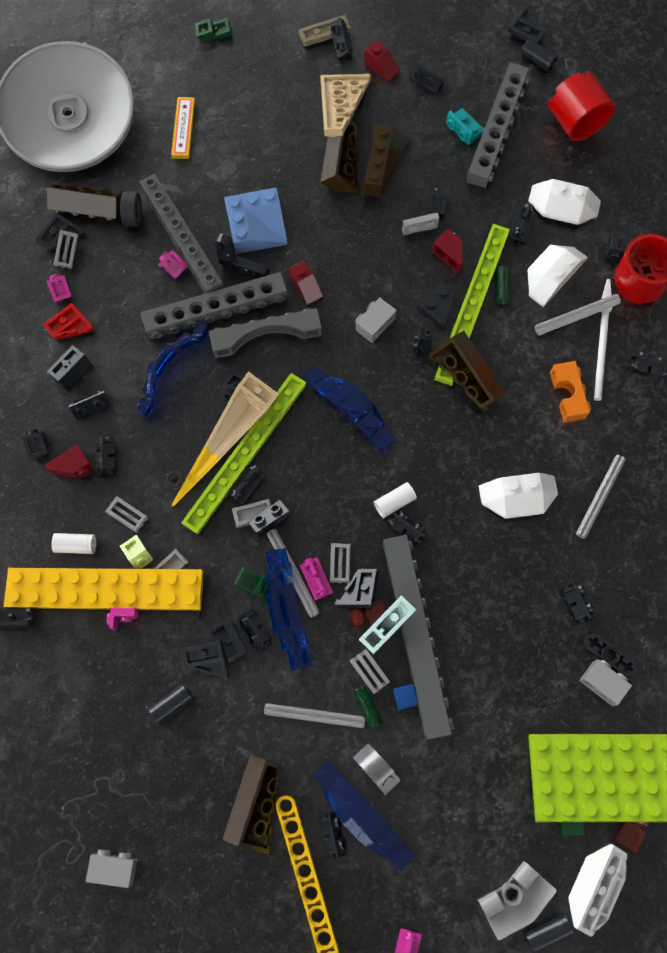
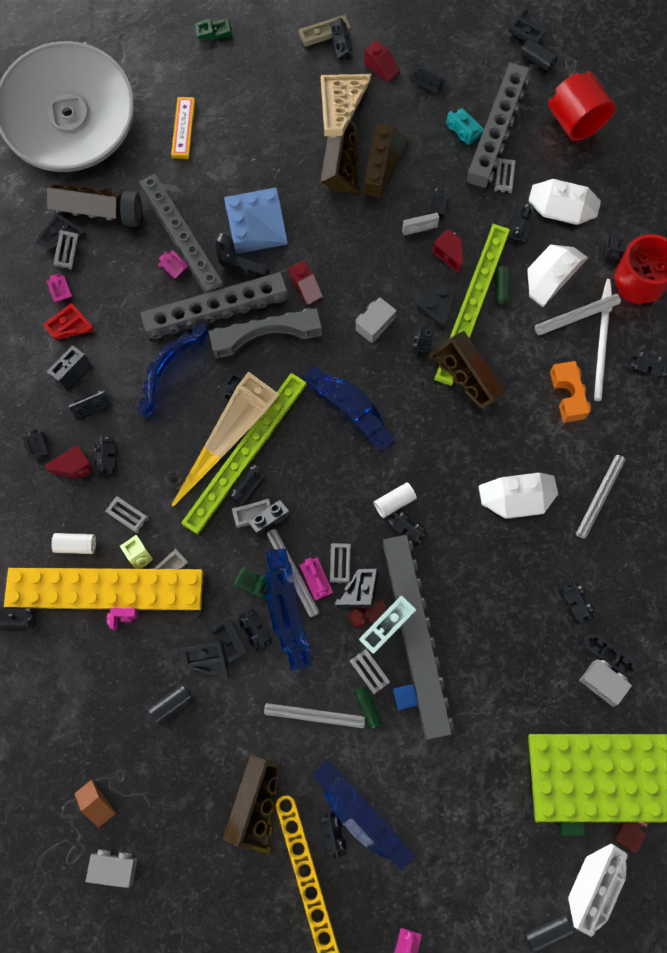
(94, 804): none -> dark orange slope
(376, 768): flat silver brick -> none
(503, 187): none -> light grey tile
(513, 914): light grey panel -> none

